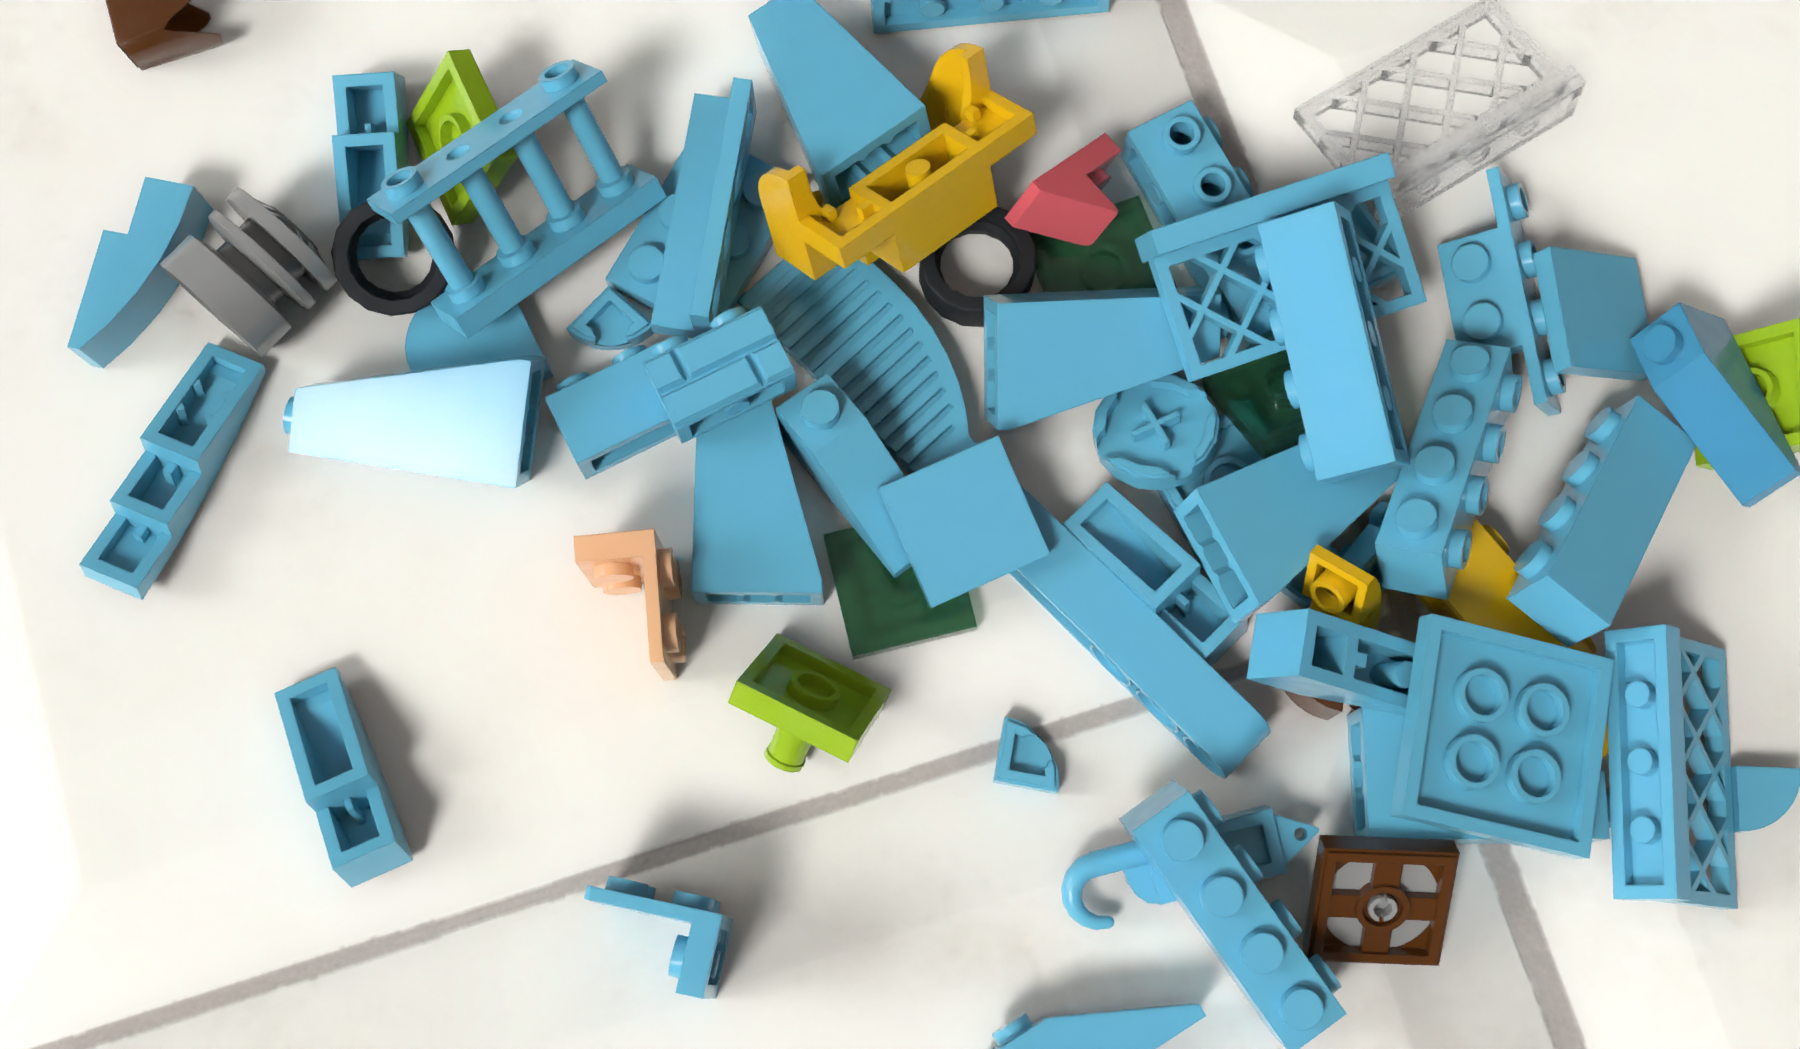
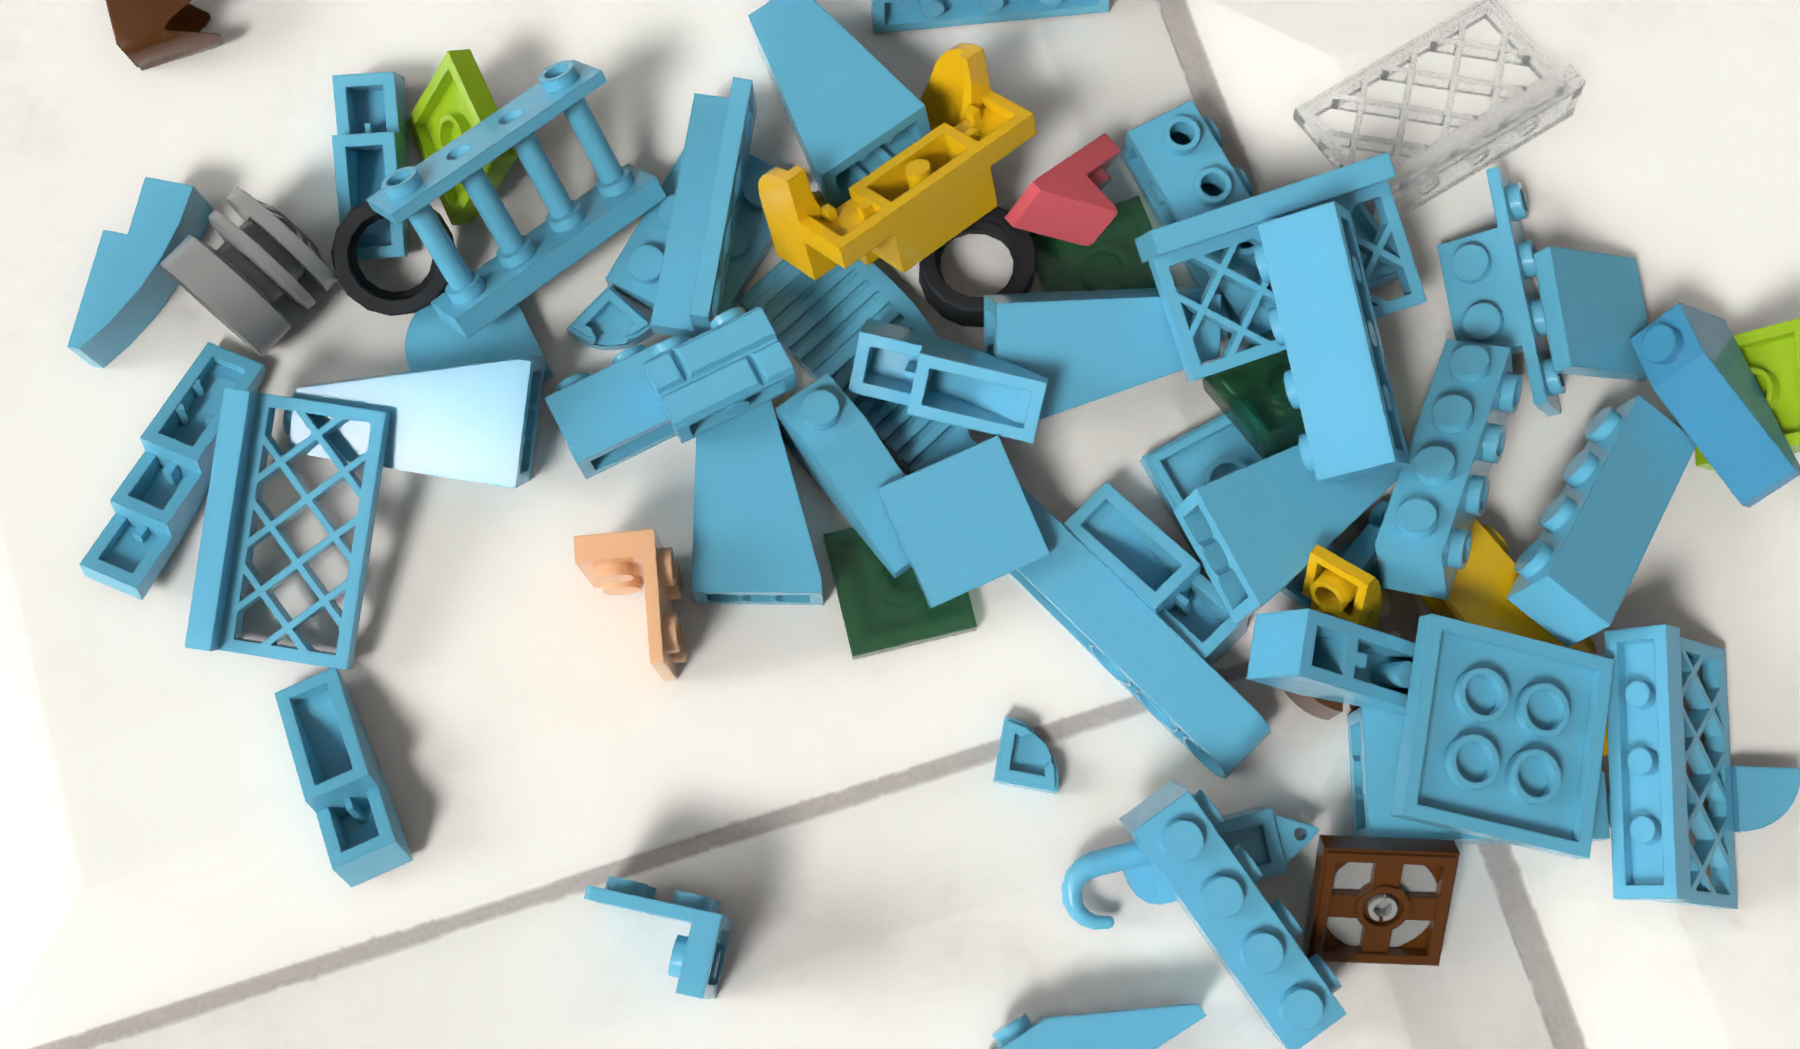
(232, 524): none -> medium azure fence
(808, 702): lime tile -> none
(947, 381): none -> medium azure slope
(1156, 433): medium azure tile -> none

